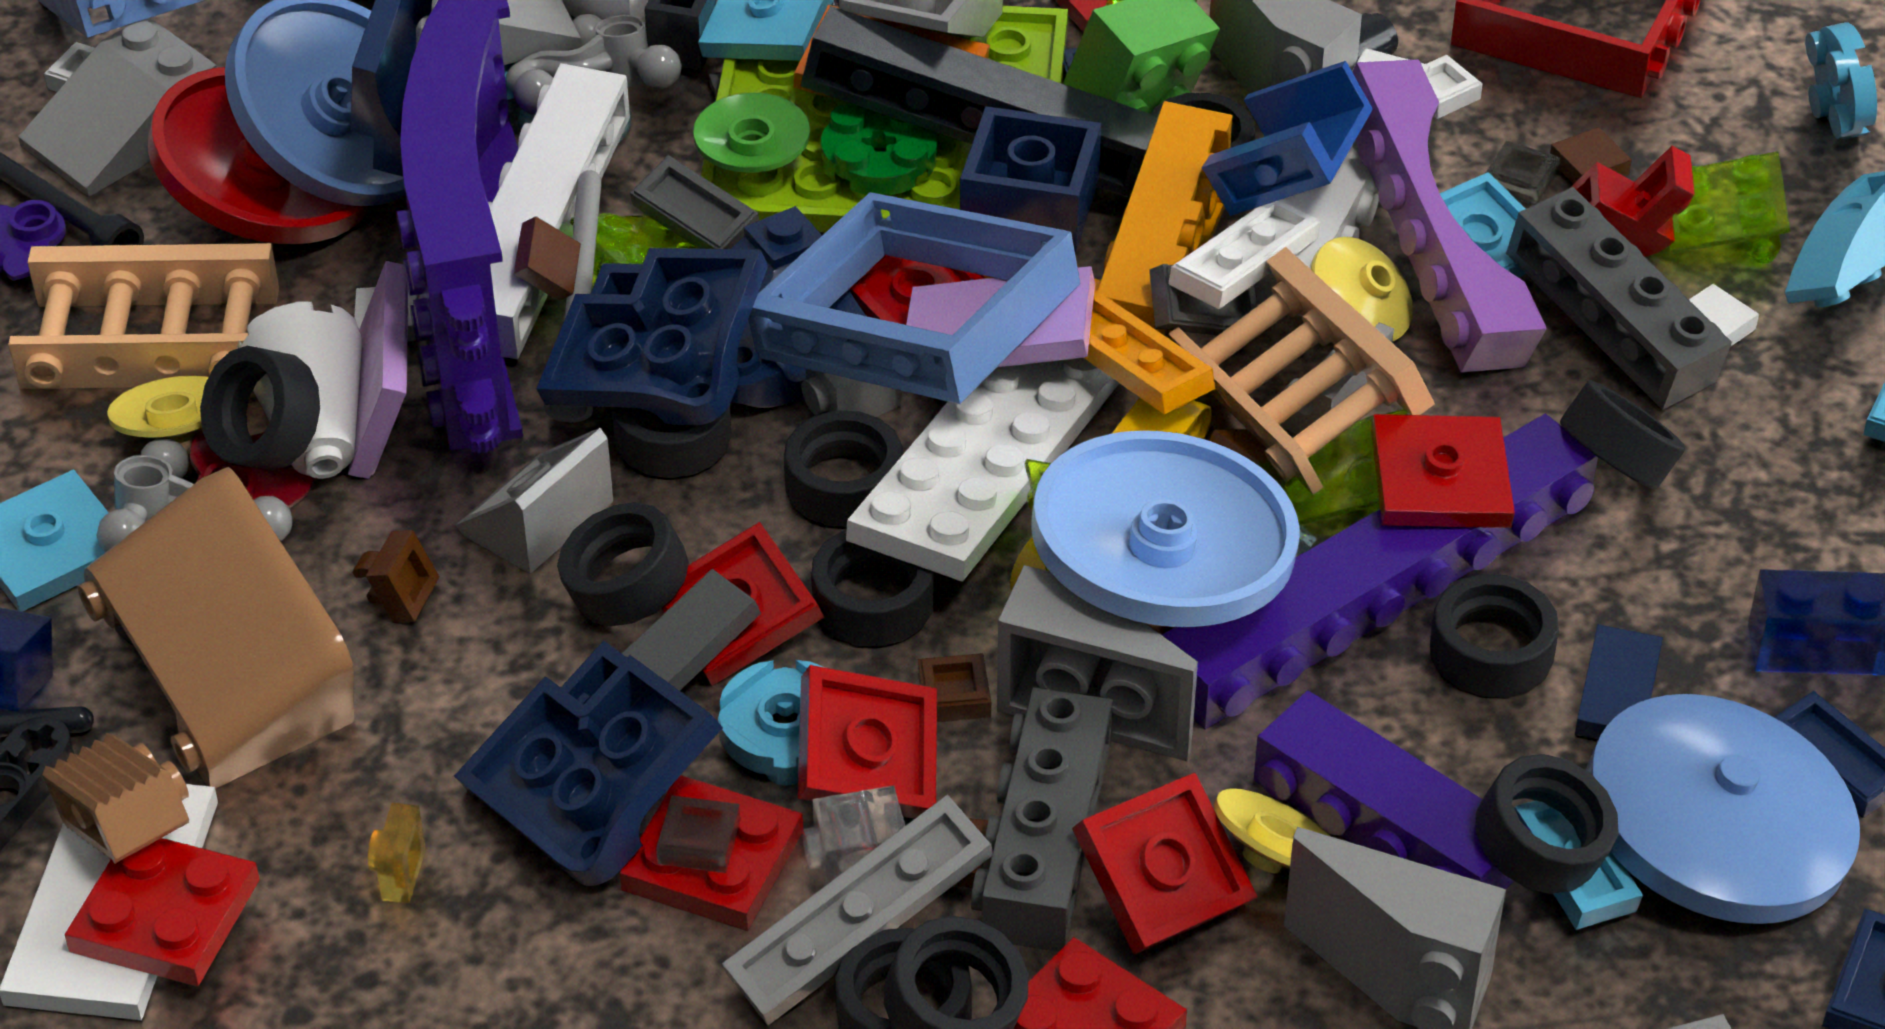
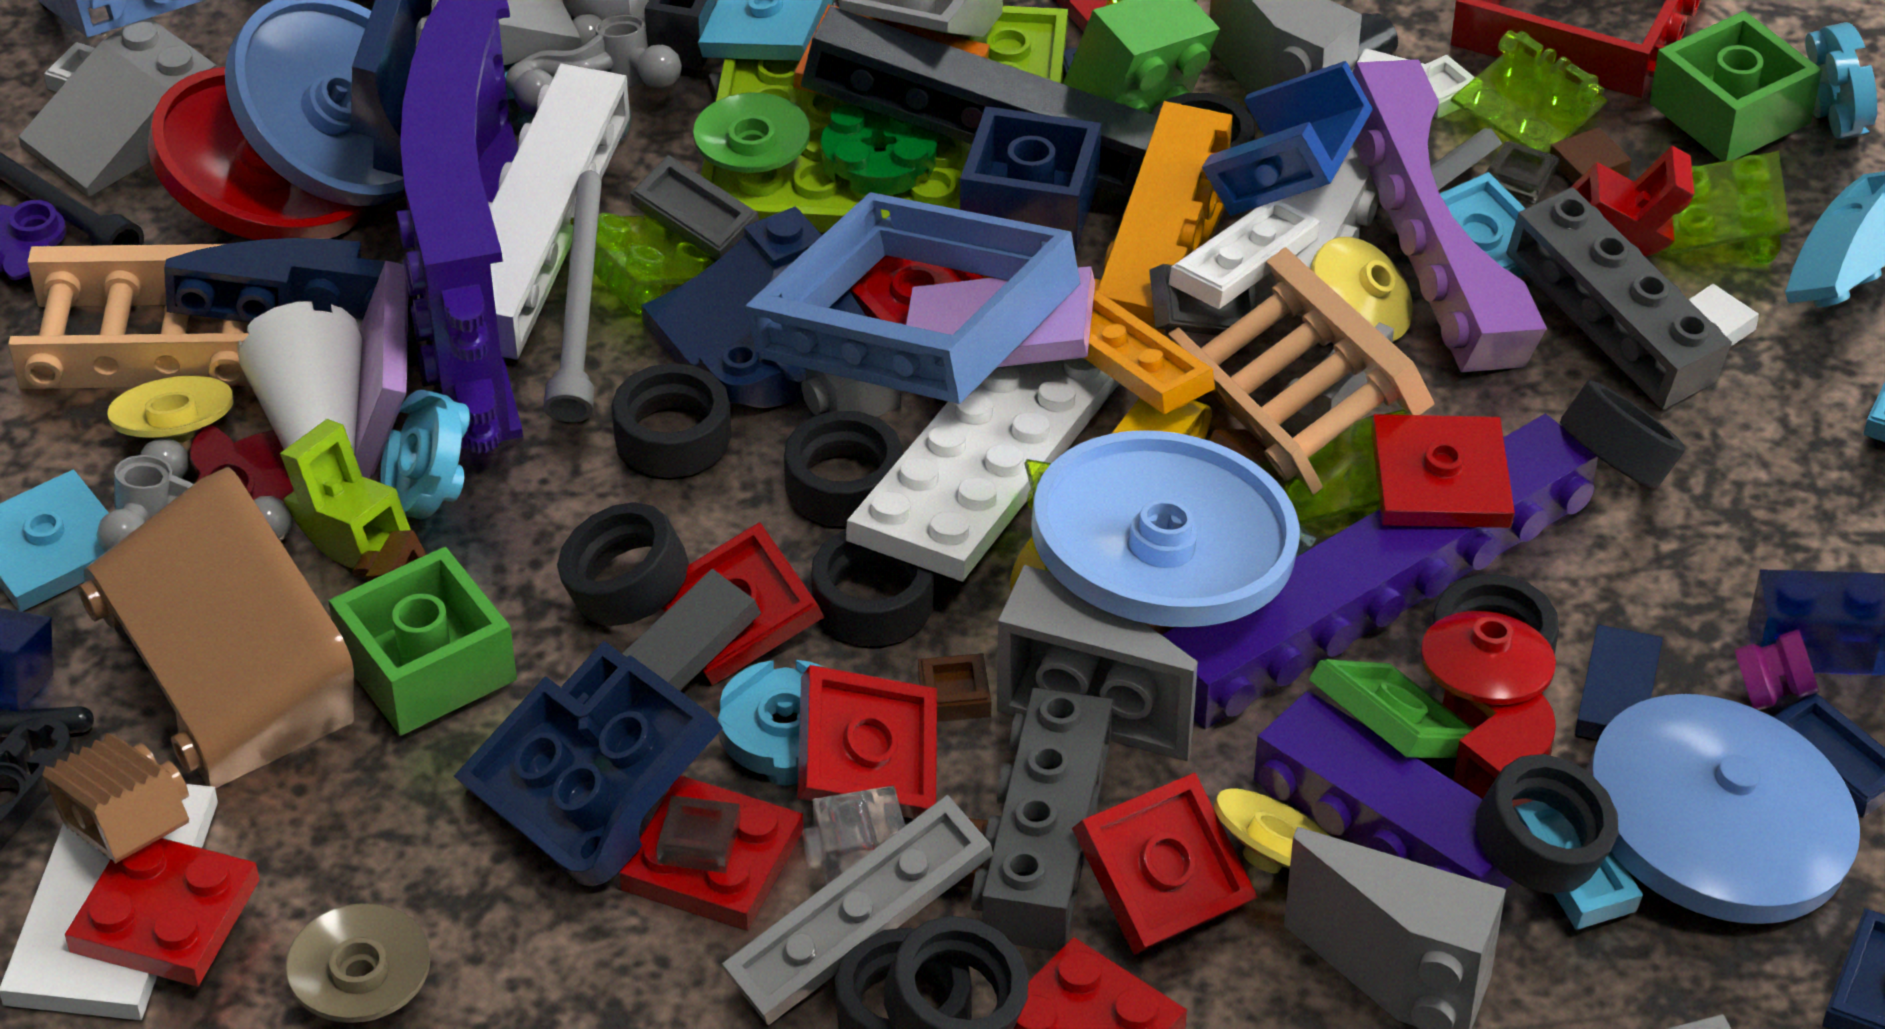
(227, 400): black tyre -> none
(257, 275): none -> dark blue slope
(334, 501): none -> lime brick
(353, 943): none -> dark tan dish
(398, 852): clear yellow plate -> none
(424, 640): none -> bright green brick
(426, 453): none -> medium azure plate
(544, 502): light grey slope -> none
(547, 258): reddish brown tile -> none
(658, 335): dark blue slope -> none
(1392, 707): none -> bright green plate
(1464, 156): none -> dark grey tile
(1488, 657): none -> red dish
(1499, 738): none -> red brick
(1530, 95): none -> clear neon green hinge
(1735, 86): none -> bright green brick
(1776, 670): none -> magenta wheel

